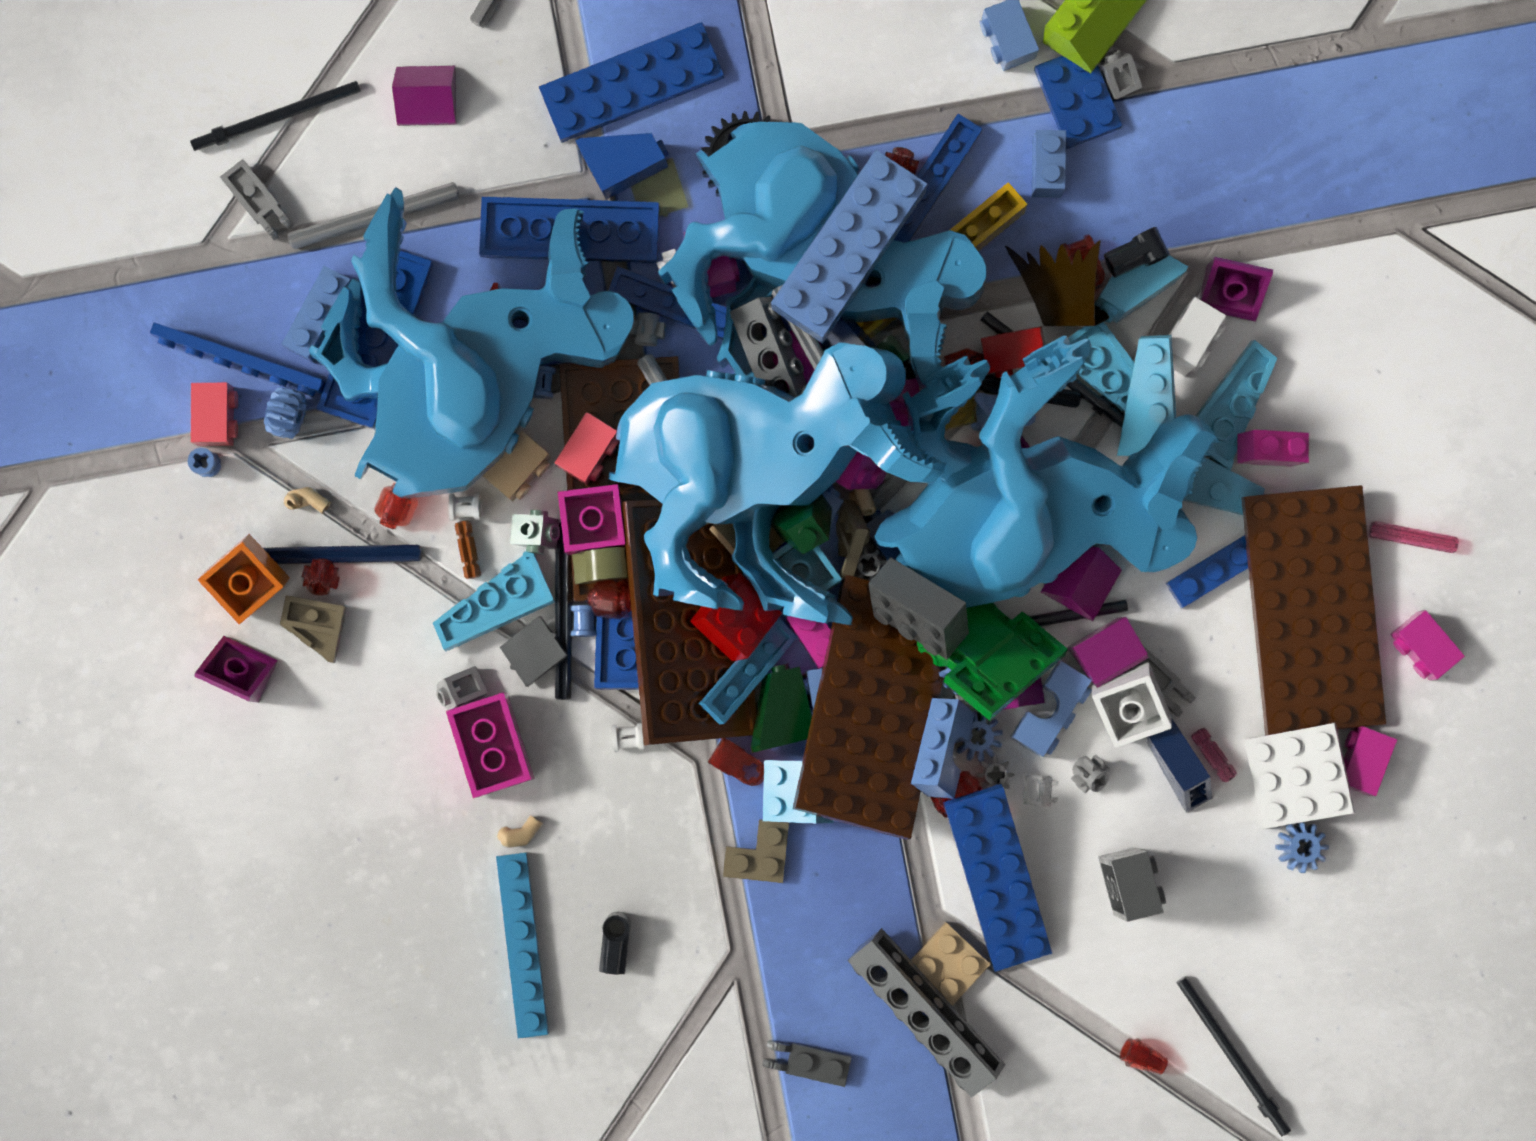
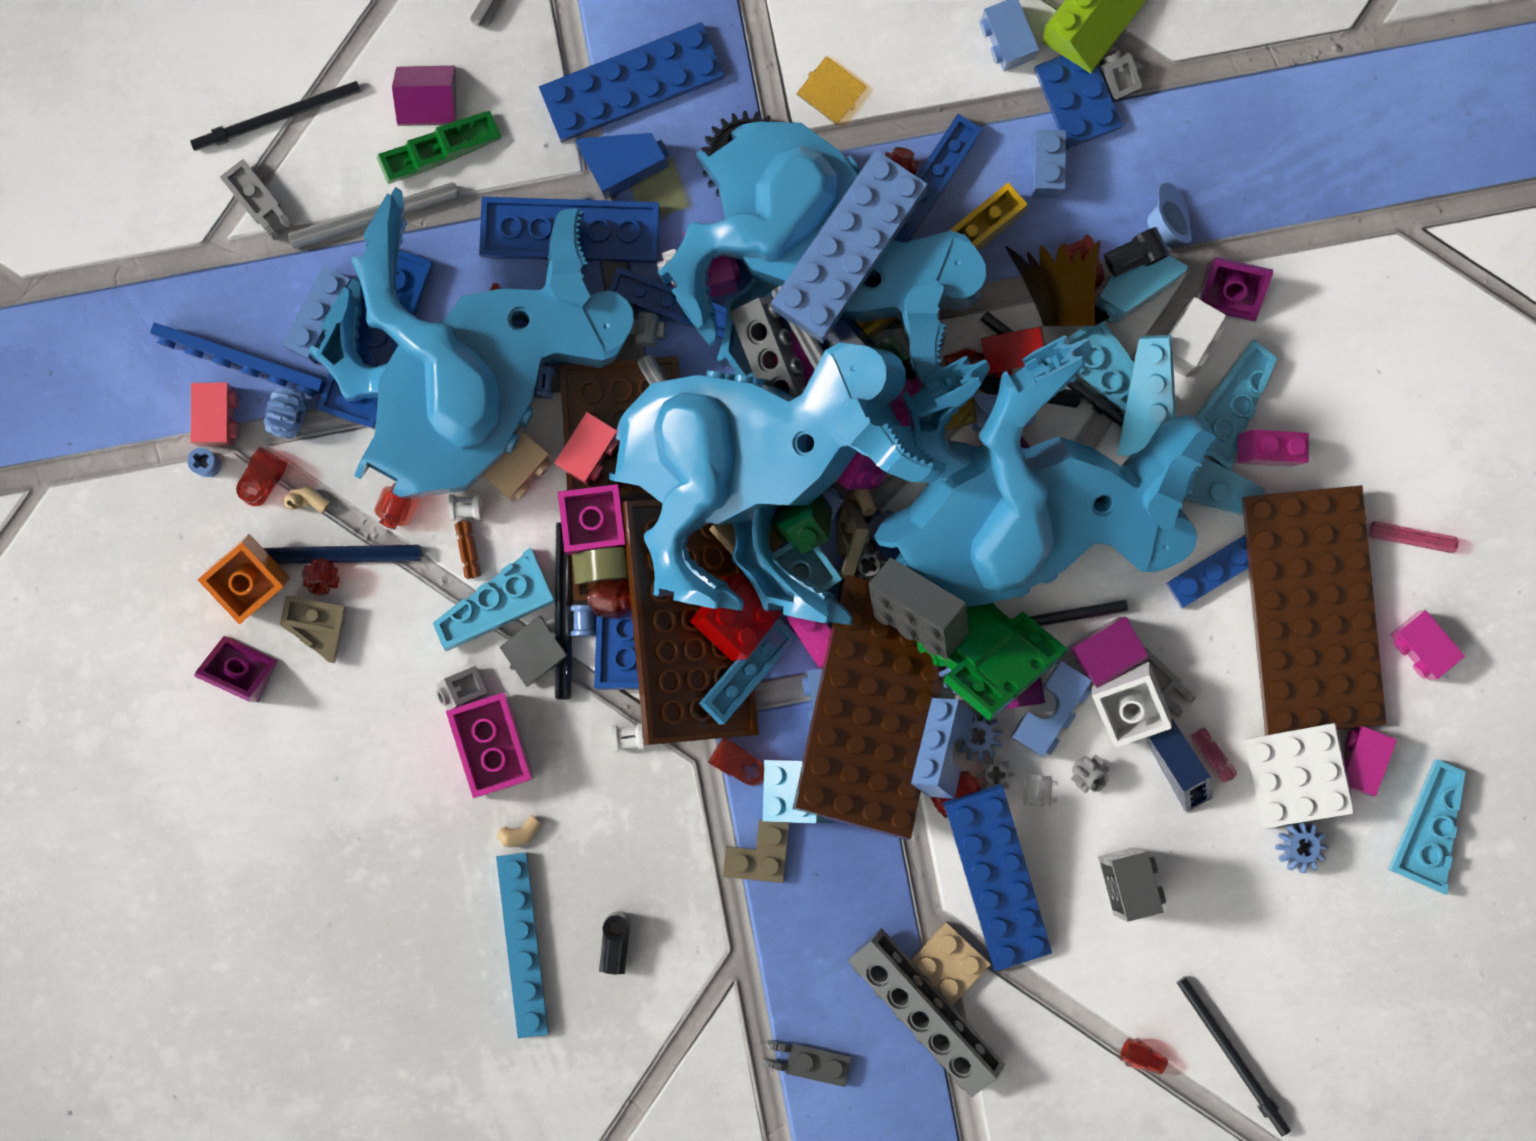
(262, 473): none -> clear red piece
(439, 147): none -> green slope
(535, 531): sand green brick -> none
(782, 710): dark green slope -> none
(831, 90): none -> clear yellow piece
(1084, 583): magenta slope -> none
(1171, 216): none -> light blue piece
(1430, 831): none -> medium azure wing

